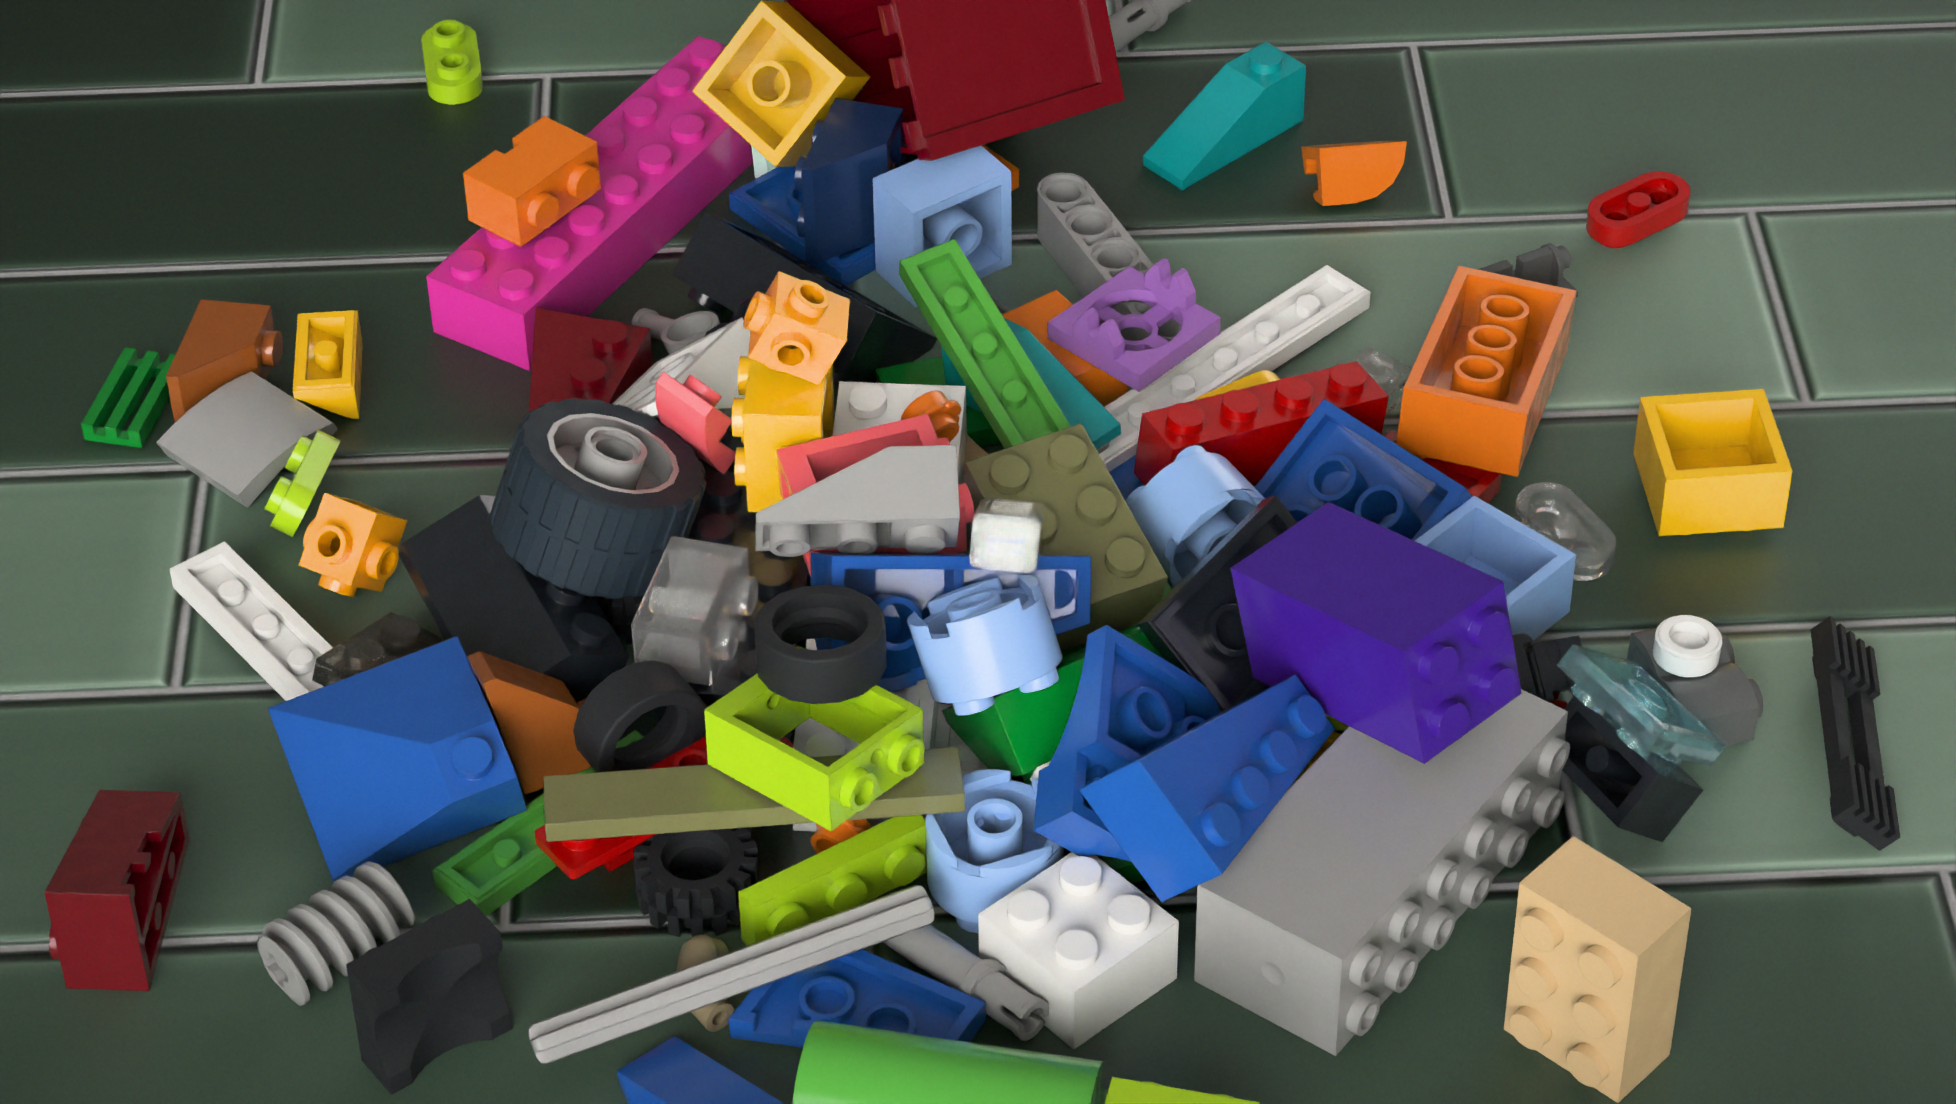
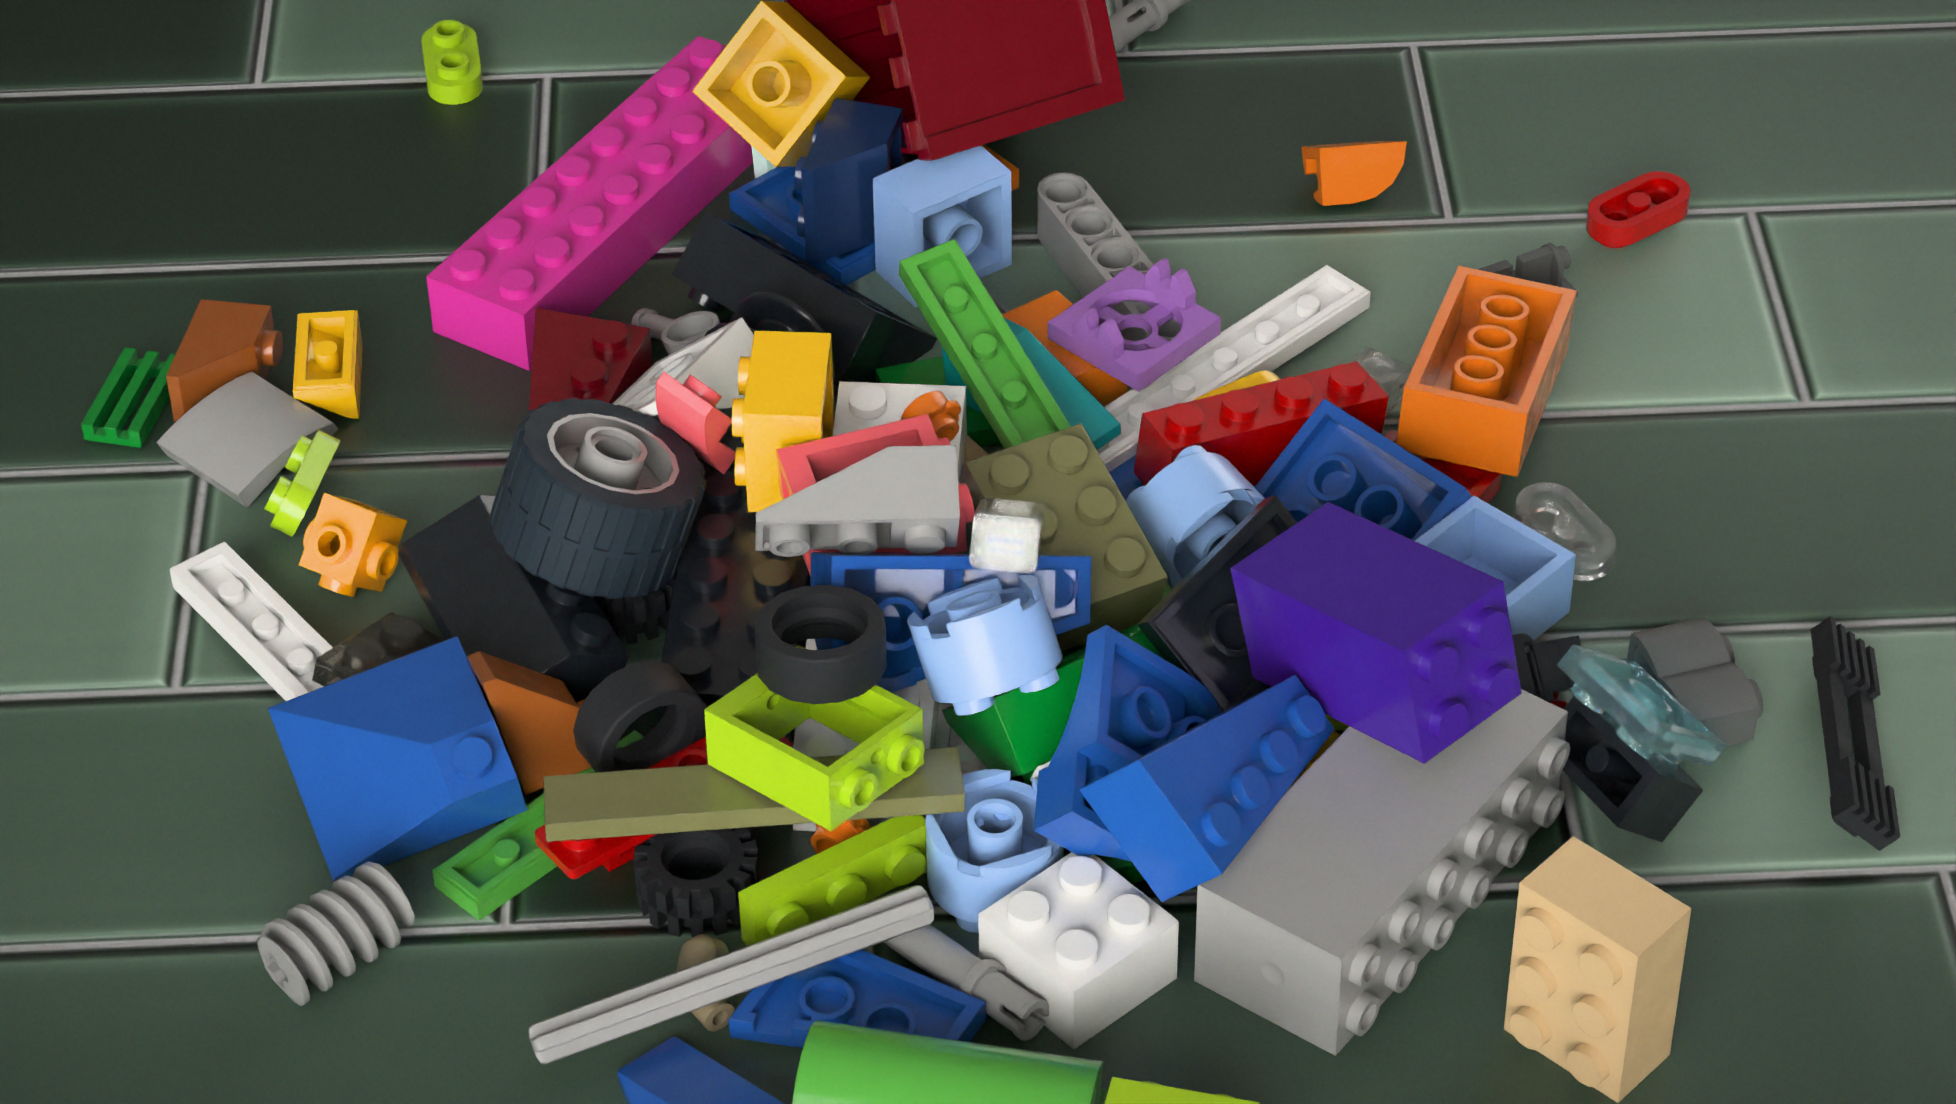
(117, 889): dark red wedge -> none
(428, 994): black brick -> none
(533, 182): orange brick -> none
(695, 608): clear brick -> none
(797, 327): light orange brick -> none
(1232, 115): teal slope -> none
(1687, 646): white tile -> none
(1712, 462): yellow piece -> none

